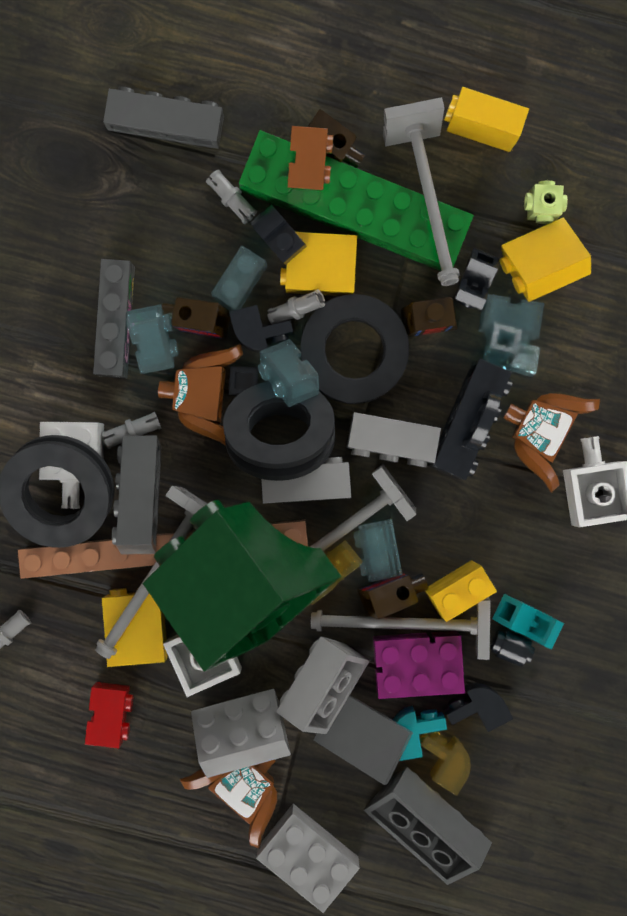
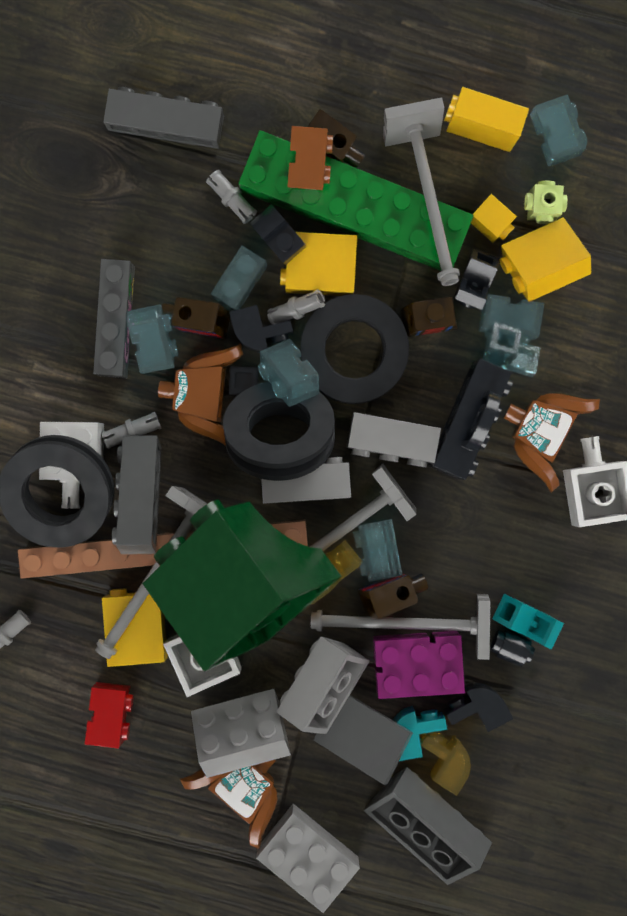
(460, 590): yellow brick -> none
(493, 219): none -> yellow brick
(560, 129): none -> clear light blue brick

